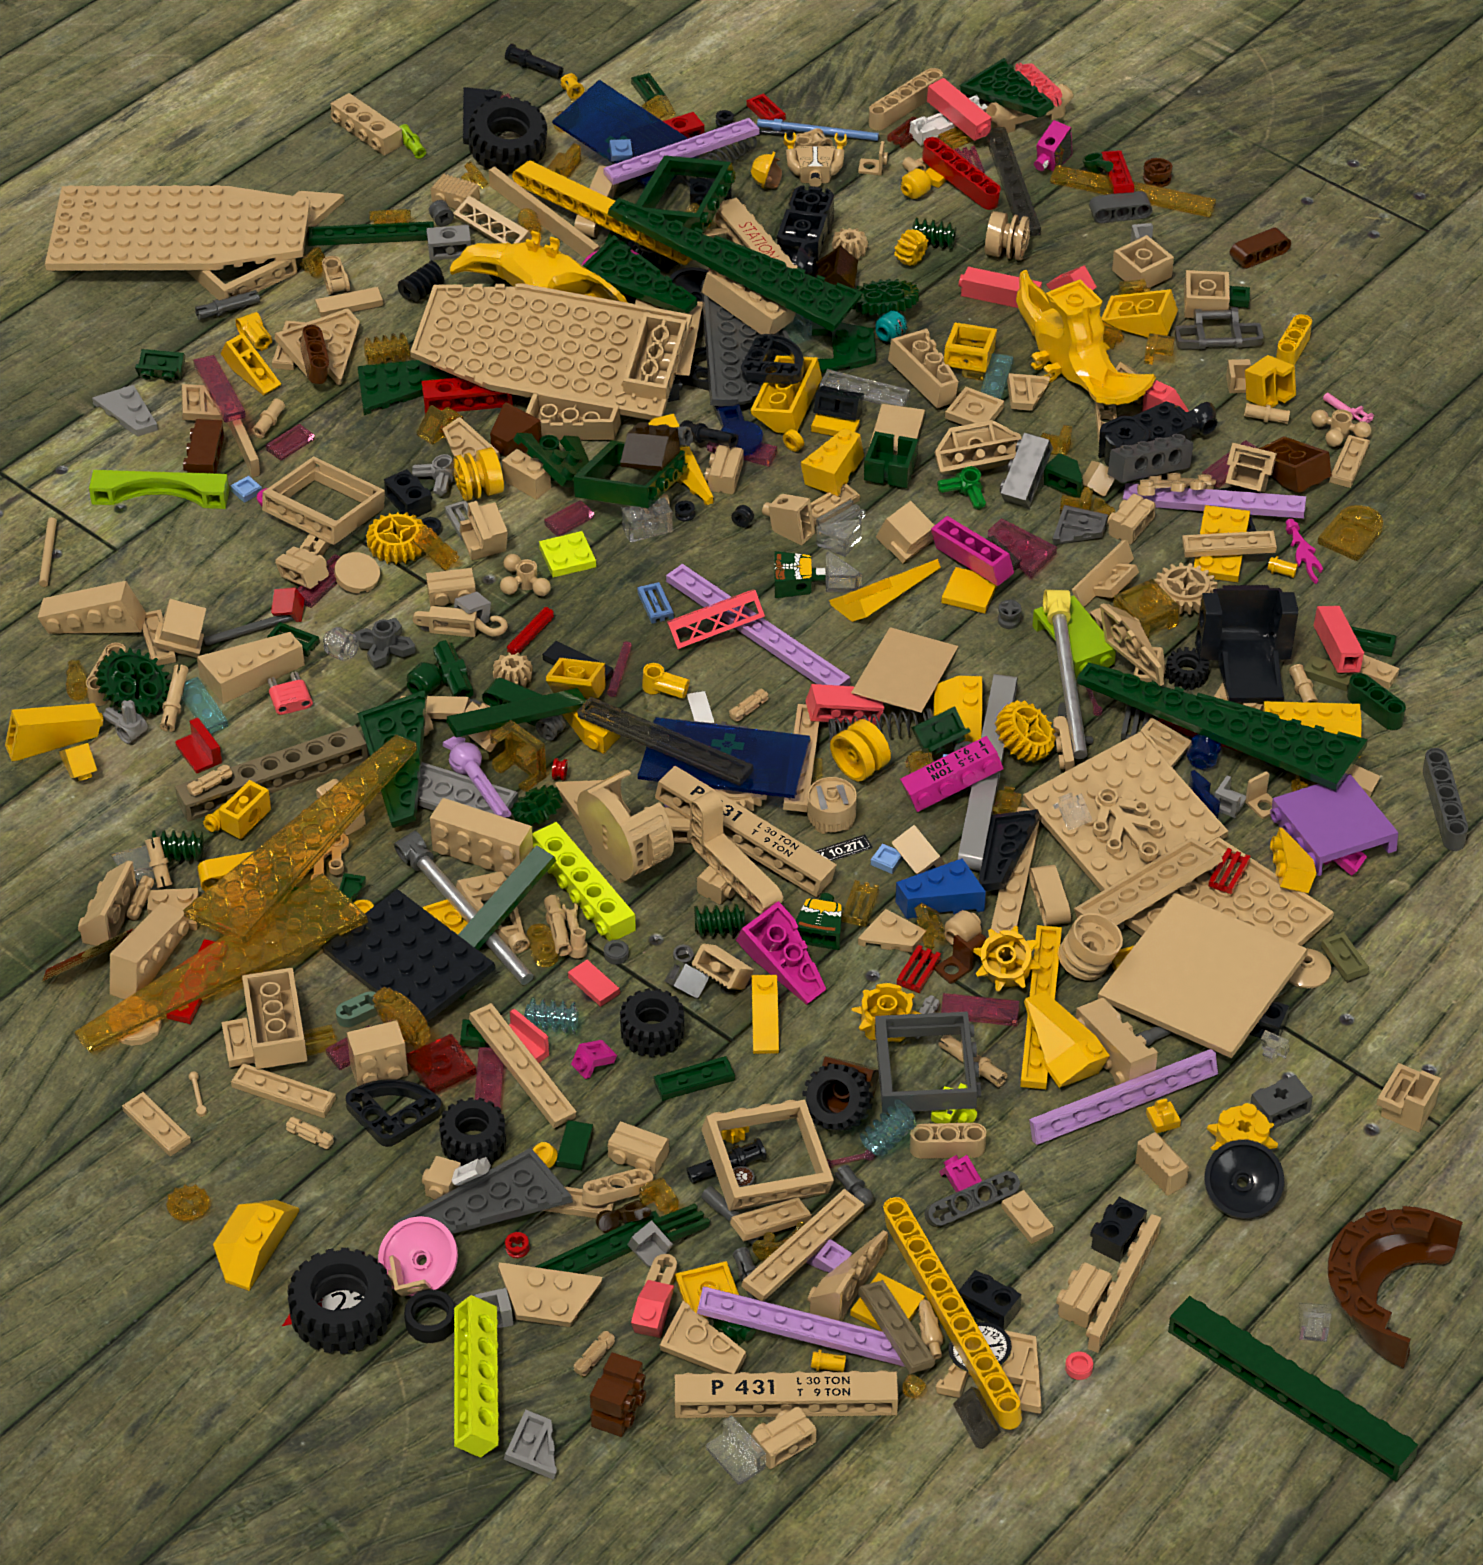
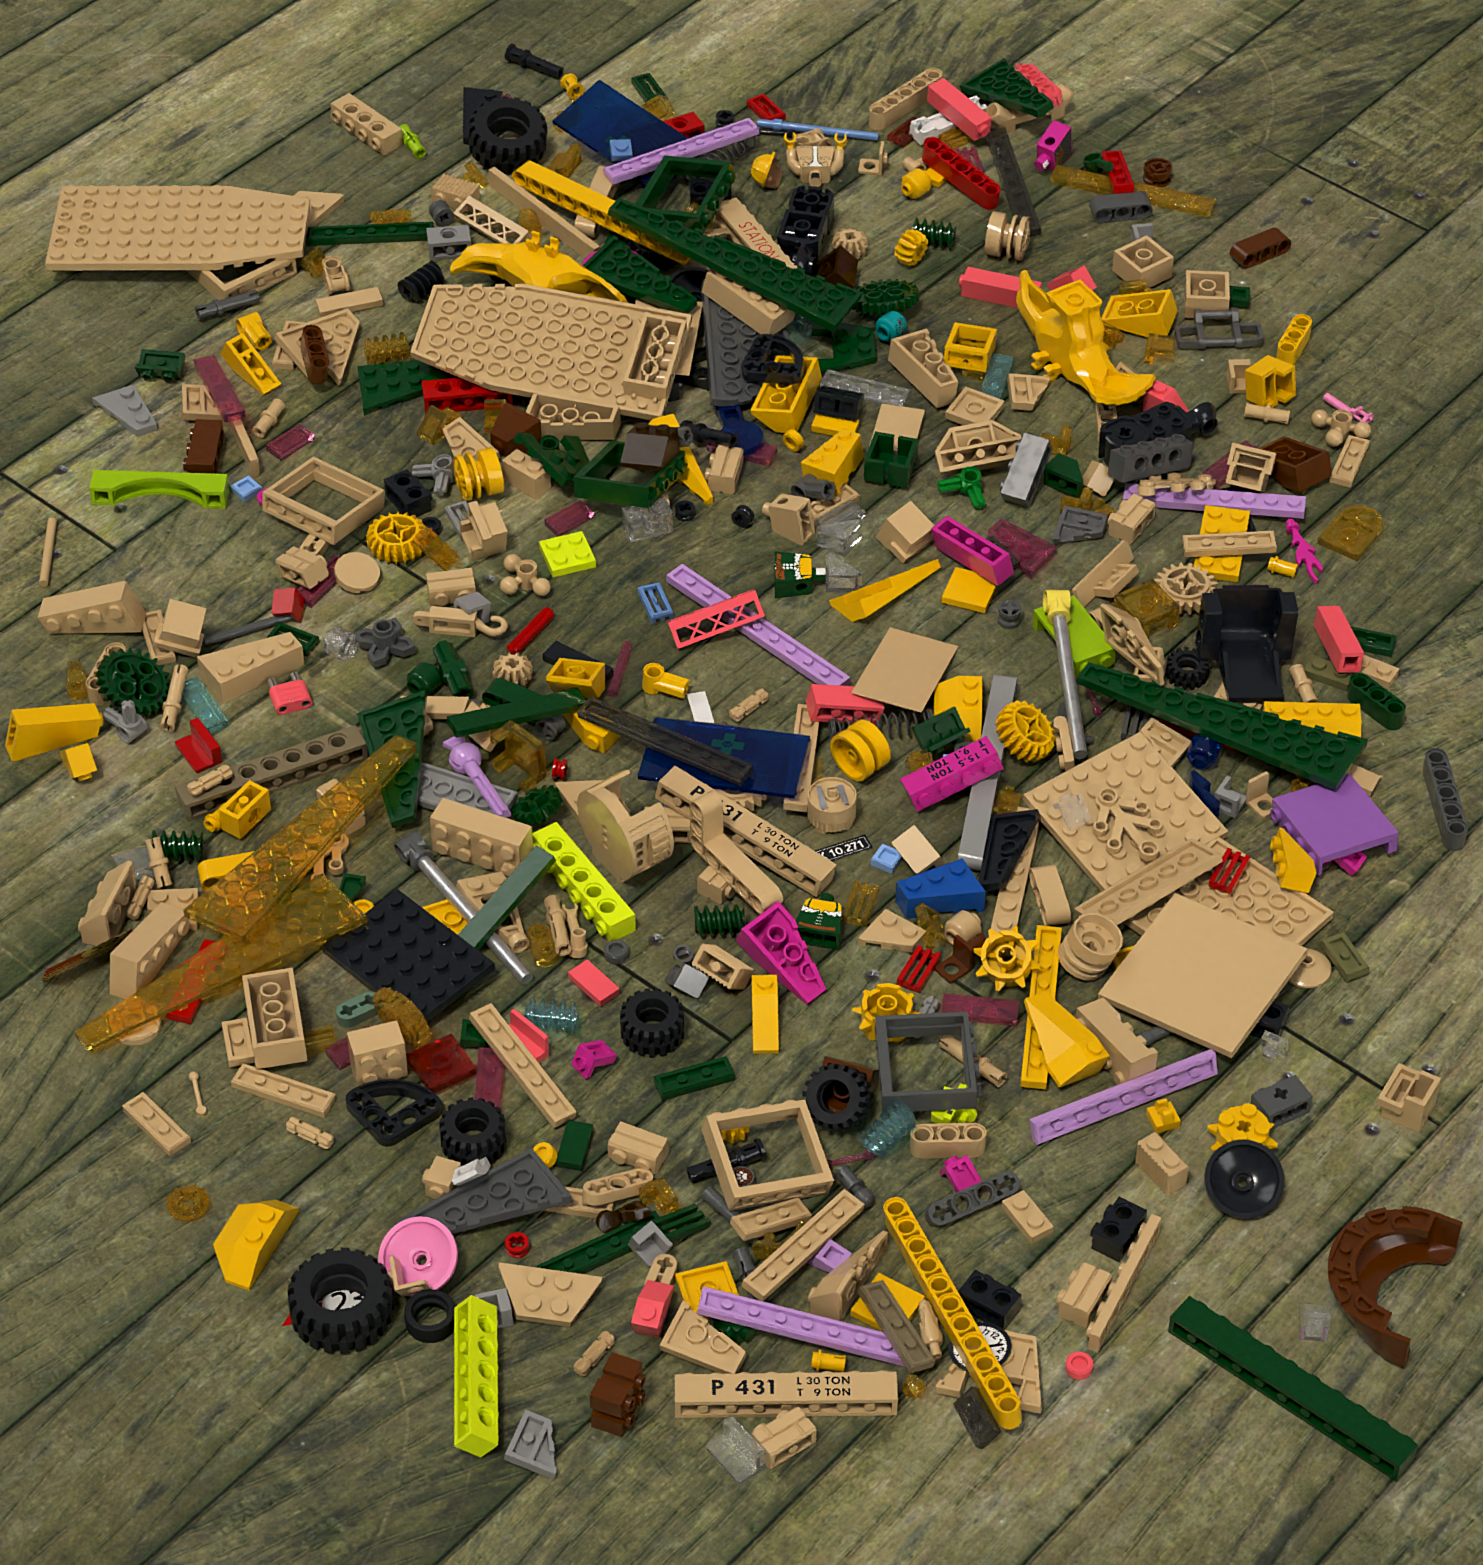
(491, 410): none -> clear yellow panel
(813, 488): none -> dark grey piece

